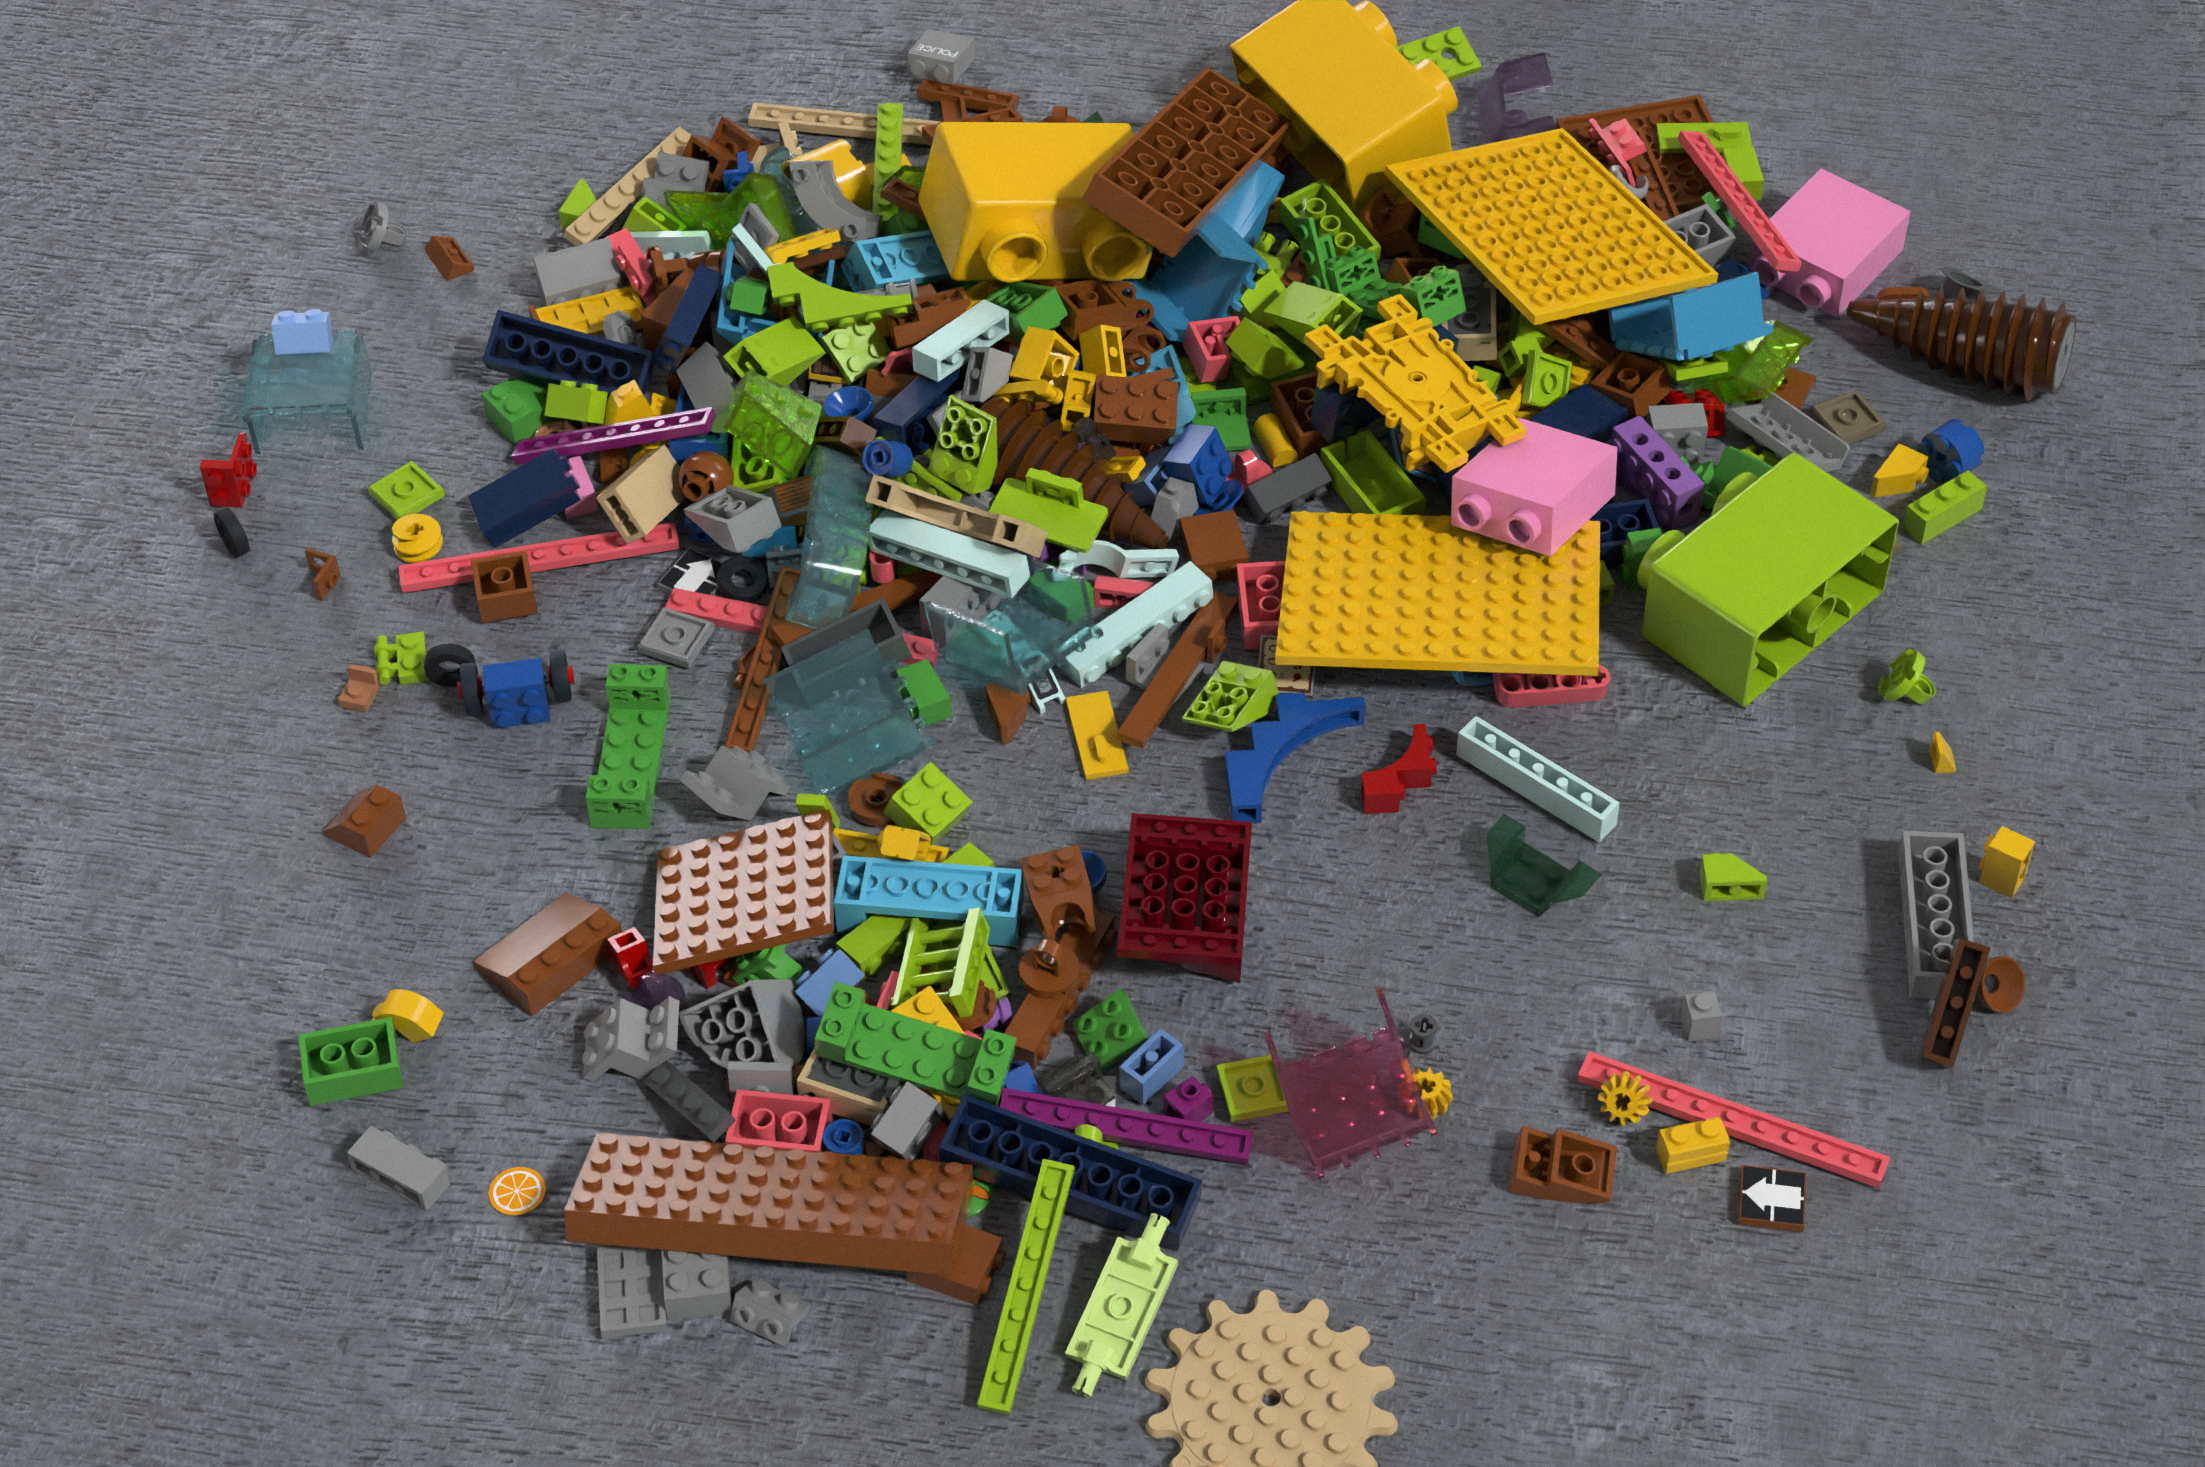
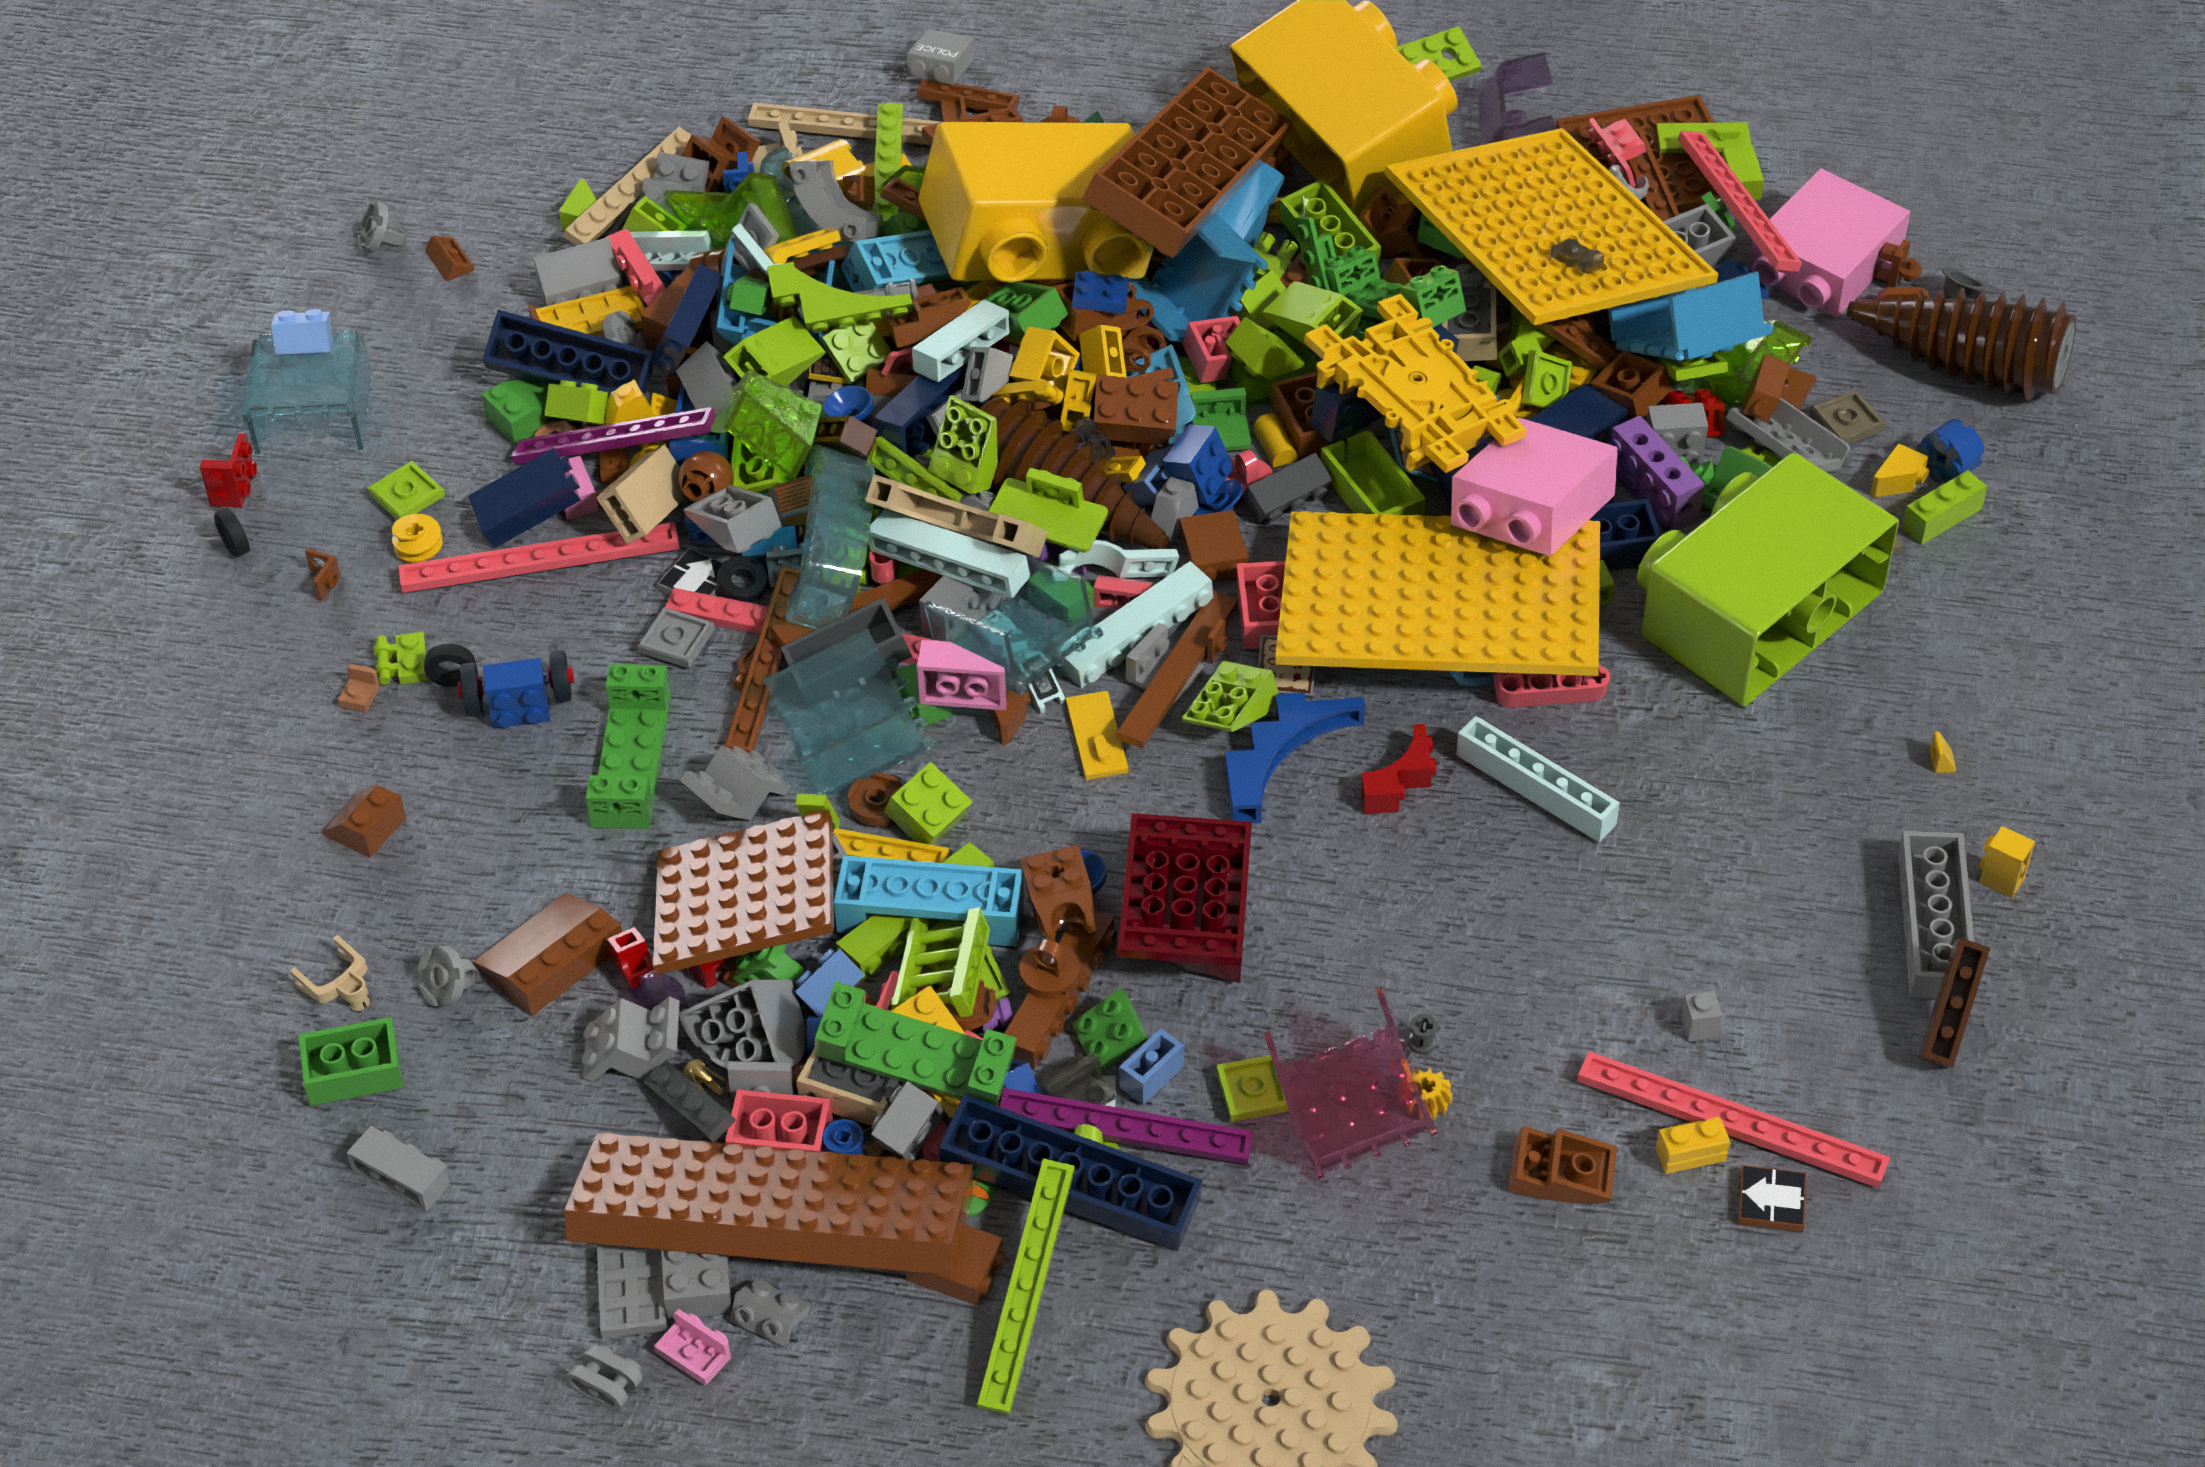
(348, 985): none -> tan piece
(411, 1014): yellow brick -> none
(445, 975): none -> light grey tile
(504, 586): dark orange brick -> none
(517, 1191): light orange sticker -> none
(605, 1376): none -> light grey brick
(663, 270): dark orange tile -> none
(694, 1347): none -> bright pink bracket
(699, 1073): none -> pearl gold piece
(859, 188): none -> dark orange bracket
(887, 458): blue wheel -> none
(904, 843): yellow brick -> none
(959, 677): none -> bright pink slope
(1100, 292): none -> blue plate
(1122, 1307): yellowish green plate -> none
(1189, 1101): magenta brick -> none
(1528, 874): clear green piece -> none
(1572, 253): none -> clear smoke plate
(1619, 1108): yellow gear -> none
(1633, 552): bright green brick -> none
(1730, 878): lime slope -> none
(1765, 388): none -> dark orange slope
(1900, 266): none -> dark orange hips
(1907, 679): lime tile -> none
(2008, 984): dark orange piece -> none

